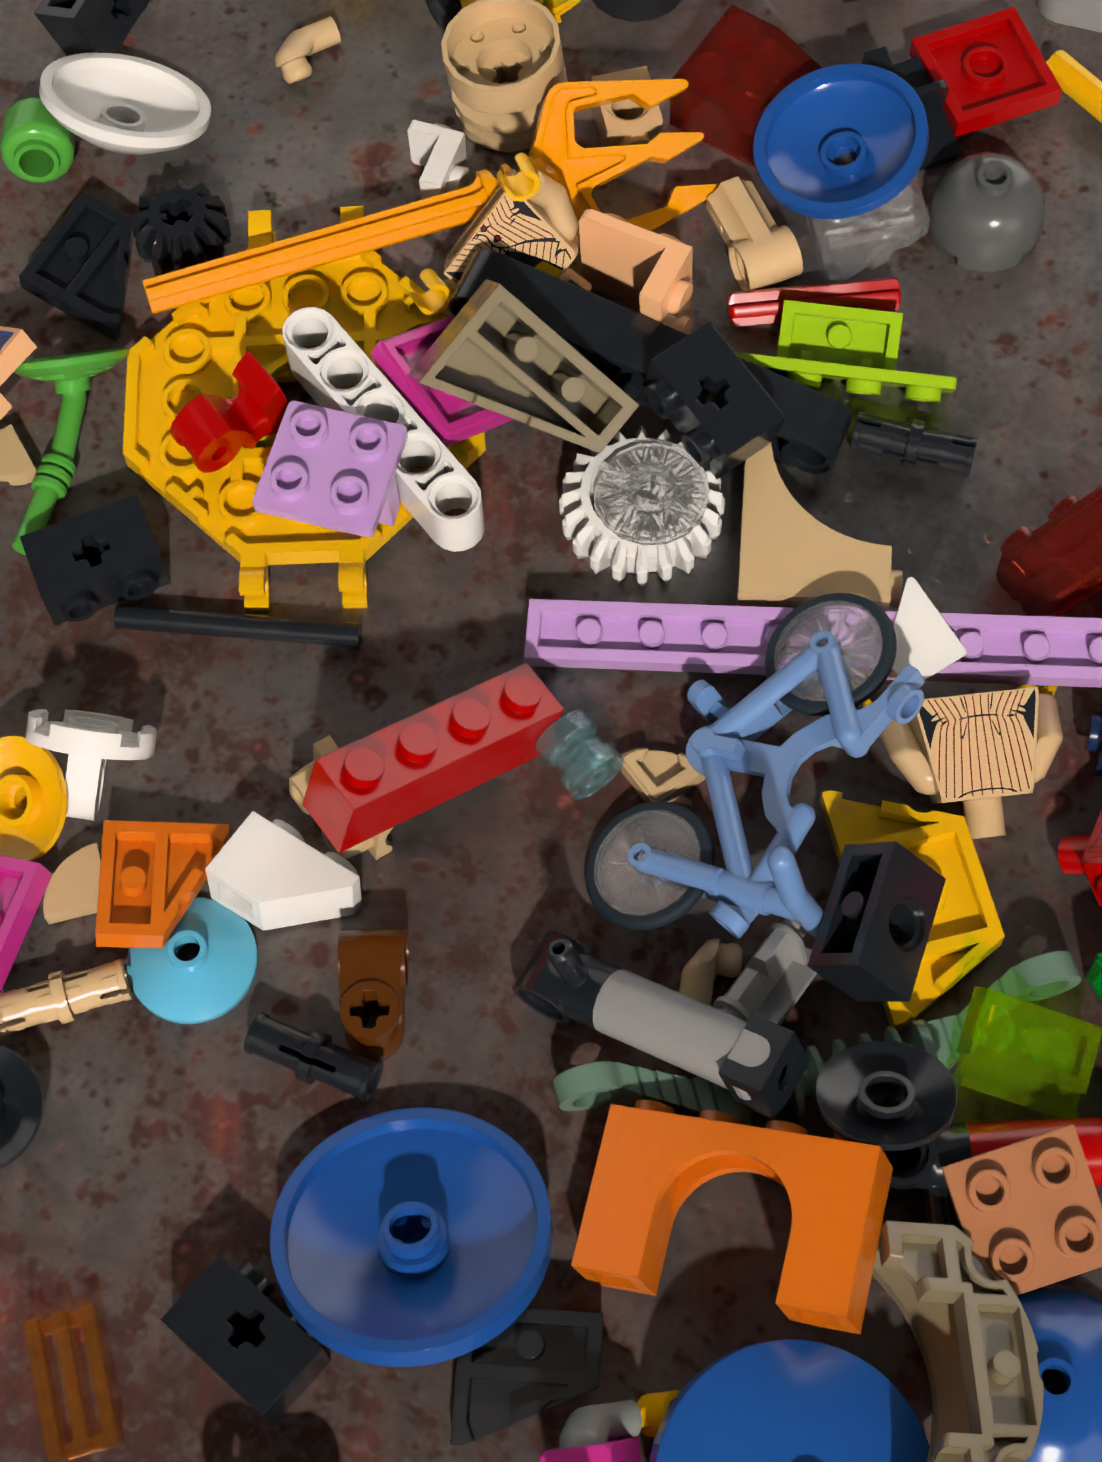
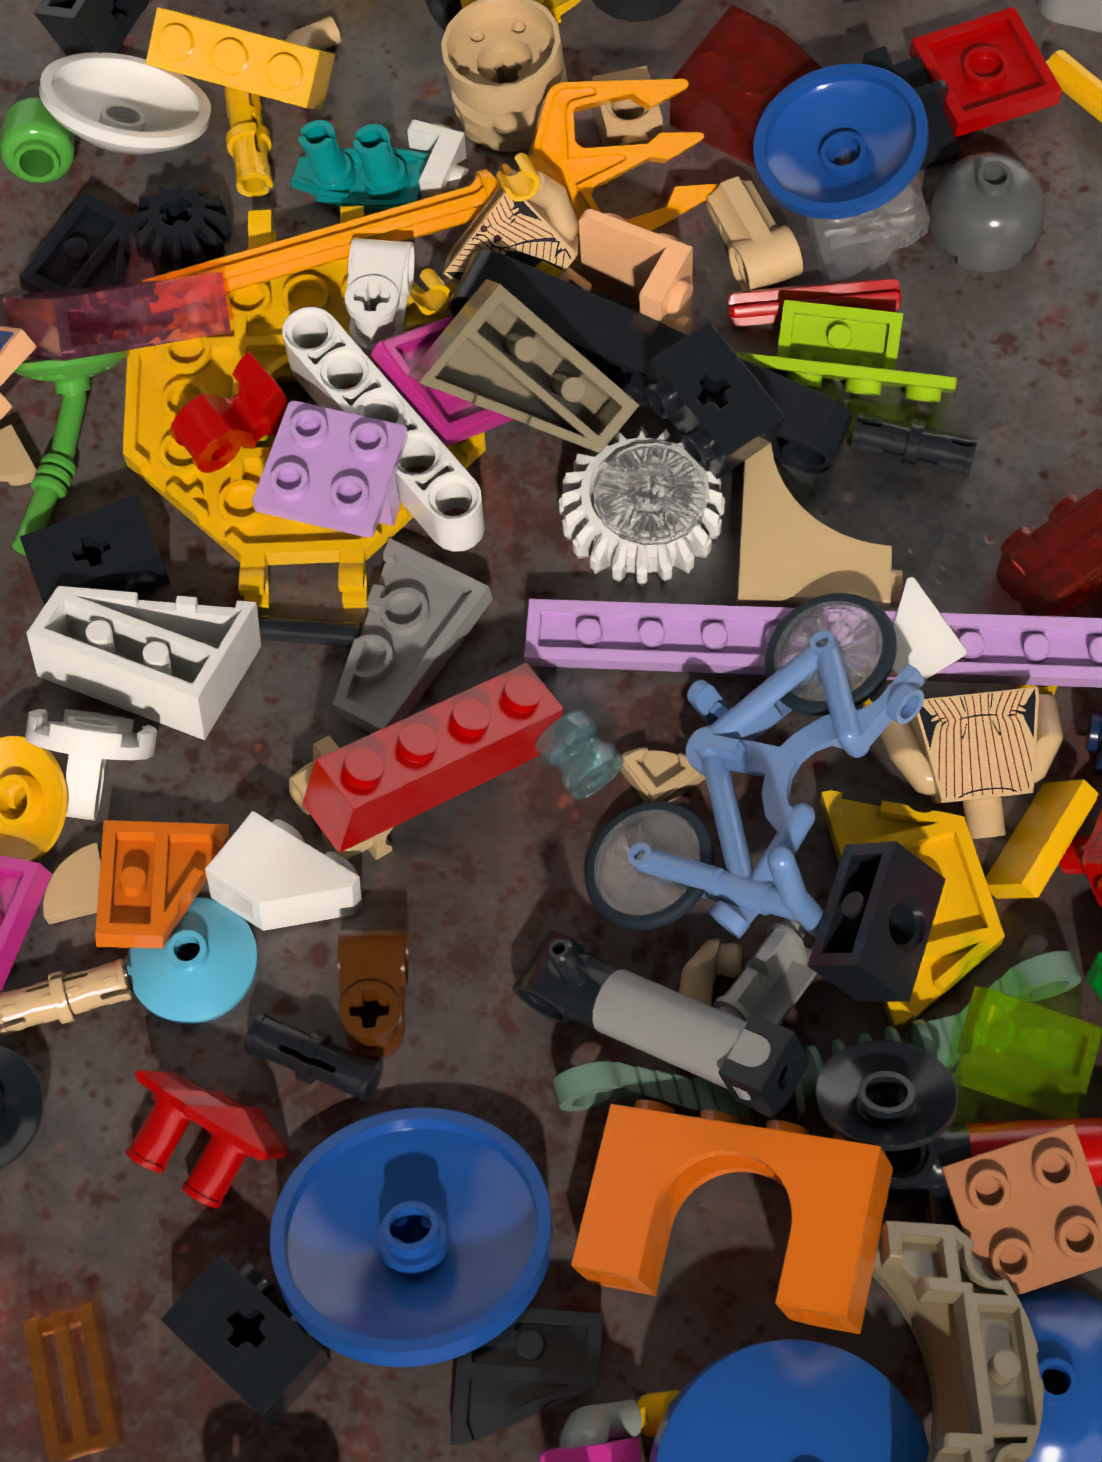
(120, 317): none -> clear pink arch
(146, 656): none -> white wedge
(233, 1128): none -> red connector
(240, 59): none -> yellow arch
(248, 143): none -> yellow pin
(365, 175): none -> teal connector
(378, 289): none -> white piece
(408, 636): none -> light grey wing
(1041, 839): none -> yellow tile

